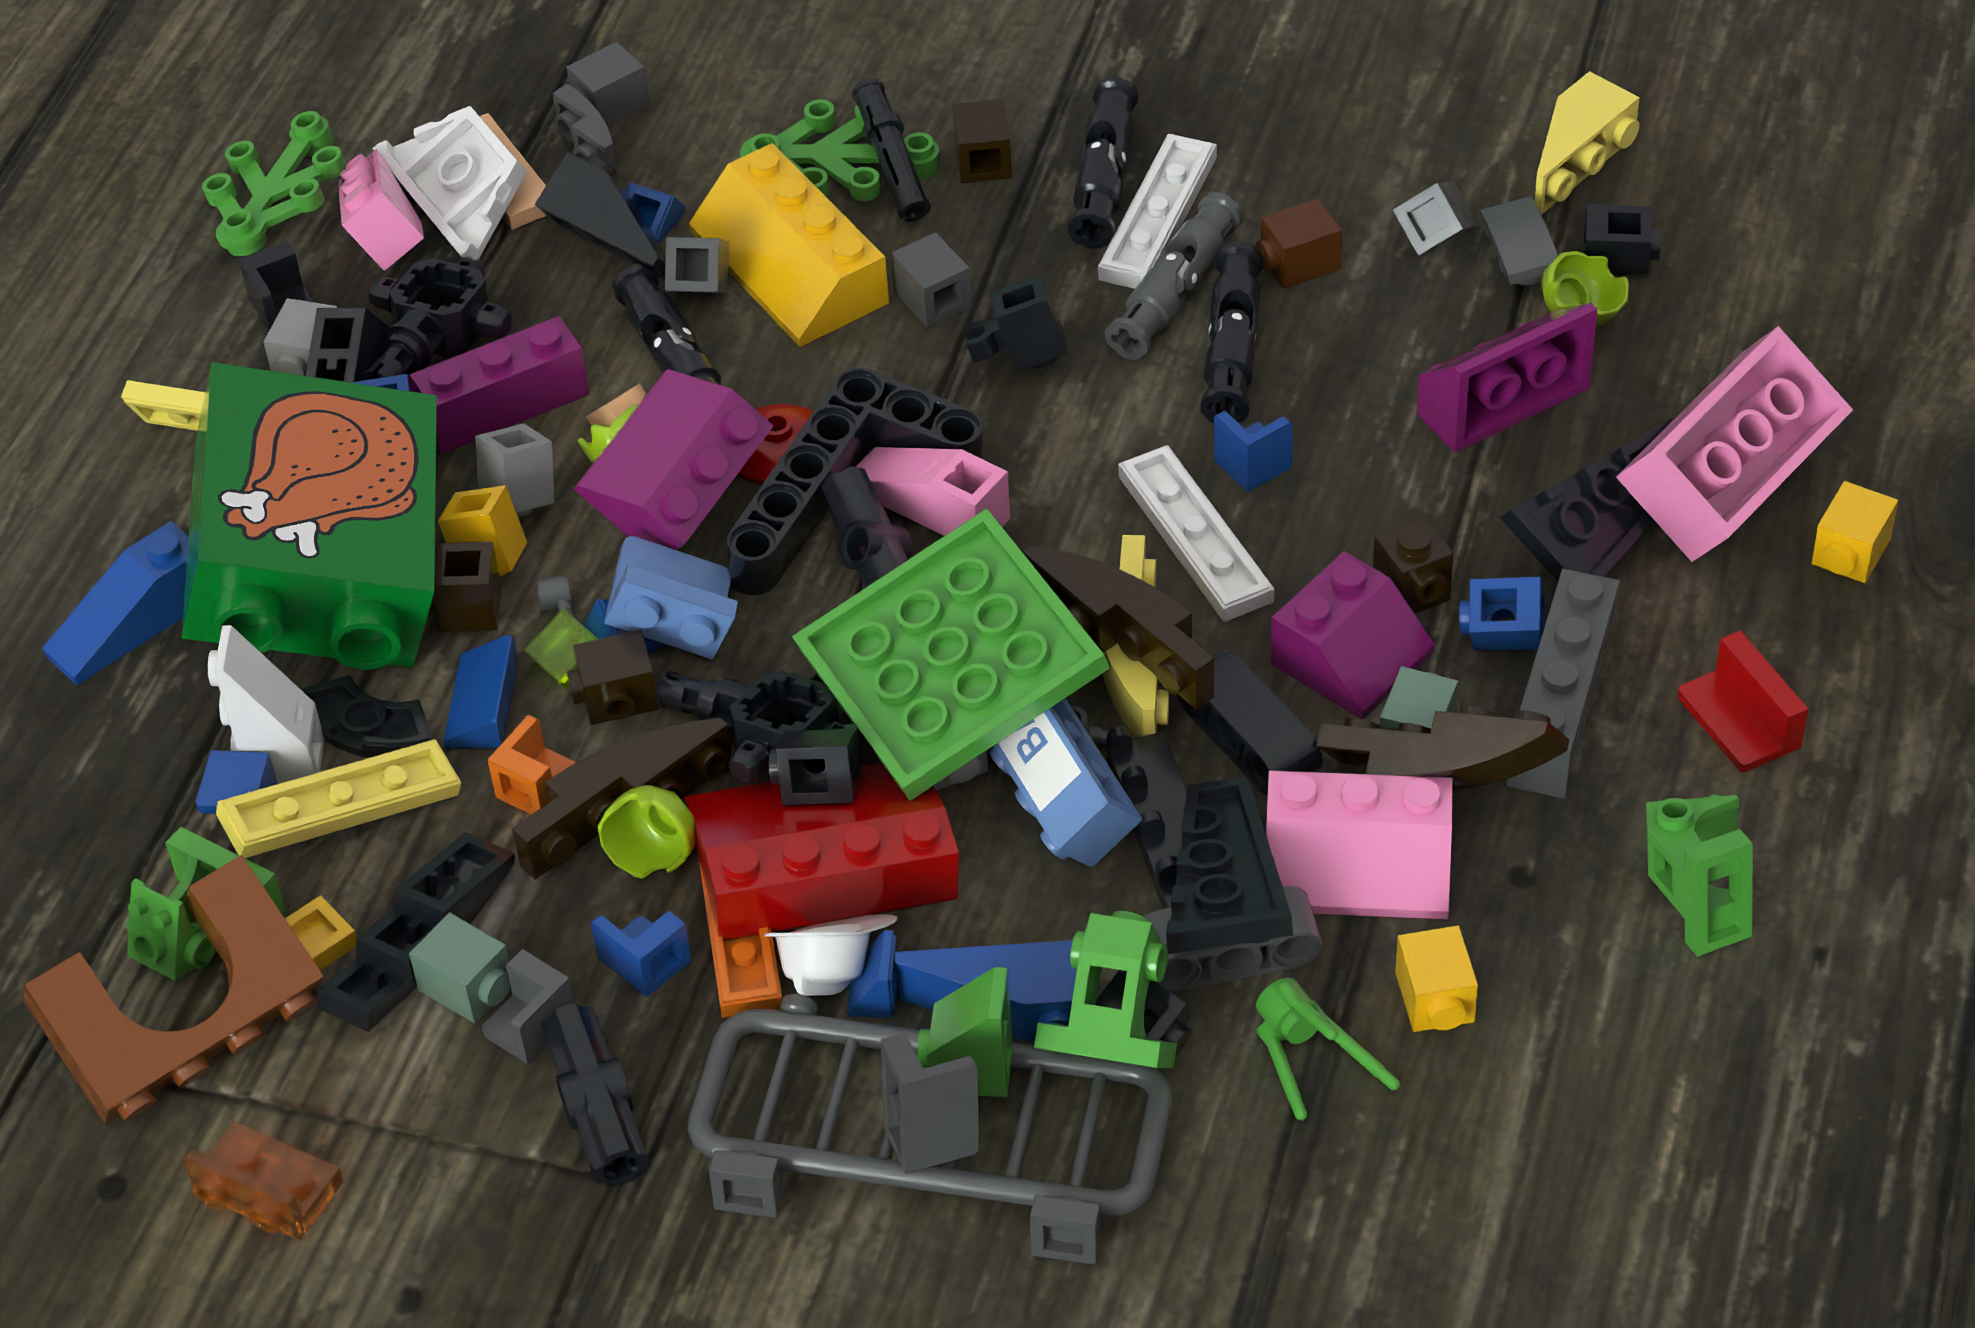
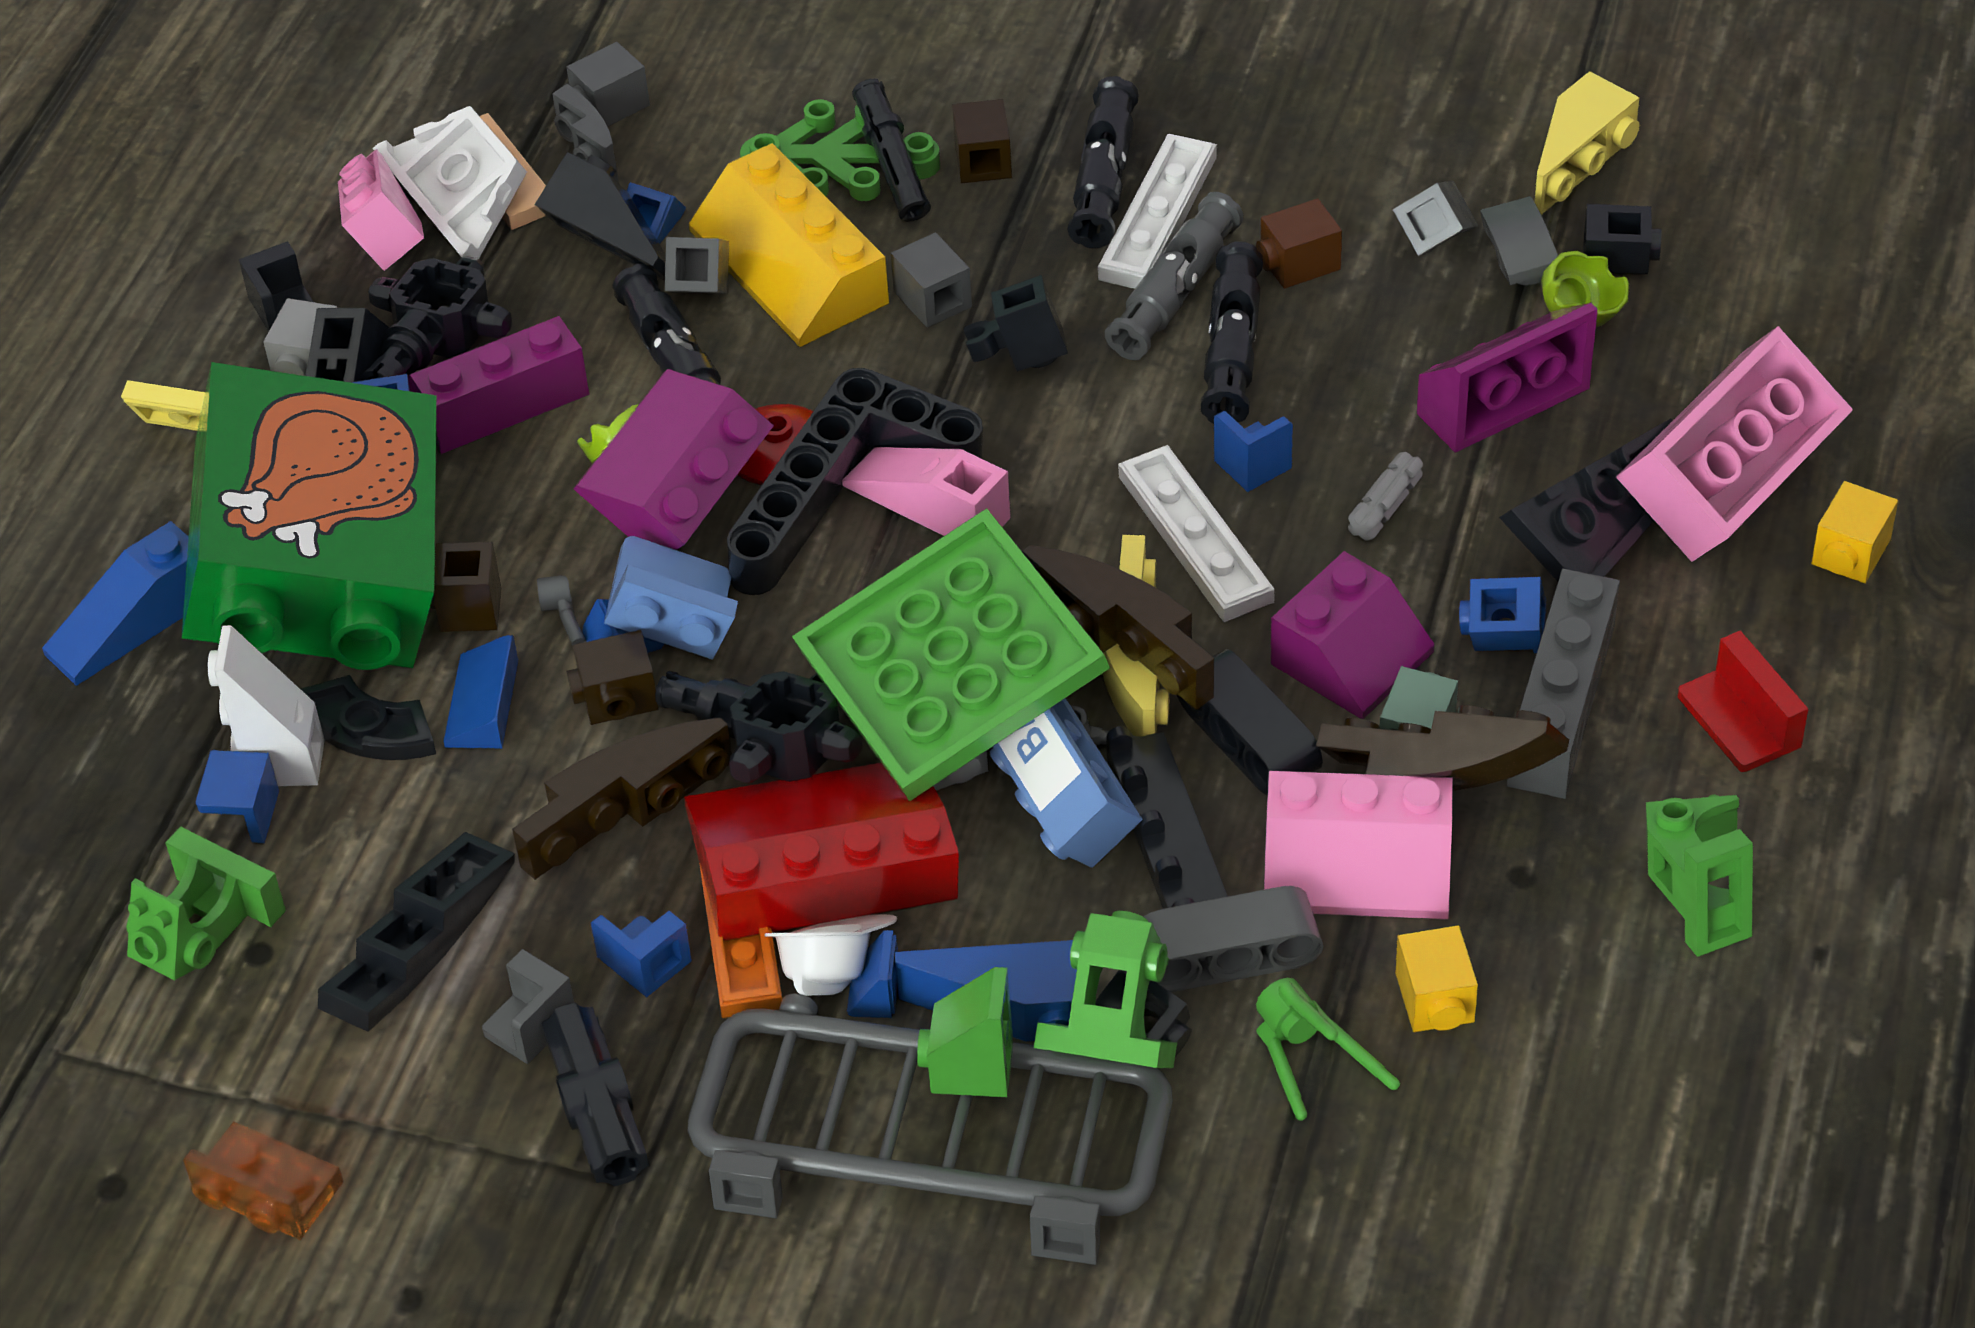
(127, 1063): dark orange arch -> none
(245, 229): bright green plant -> none
(322, 932): yellow tile -> none
(337, 798): light yellow tile -> none
(461, 968): sand green brick -> none
(485, 517): yellow brick -> none
(521, 462): light grey brick -> none
(523, 766): orange panel -> none
(554, 646): clear neon green tile -> none
(607, 413): light nougat tile -> none
(647, 831): lime hair -> none
(811, 783): black brick -> none
(865, 536): black piece -> none
(928, 1110): dark grey panel -> none
(1225, 873): black wing -> none
(1385, 496): none -> light grey axle
(1416, 563): dark brown brick -> none

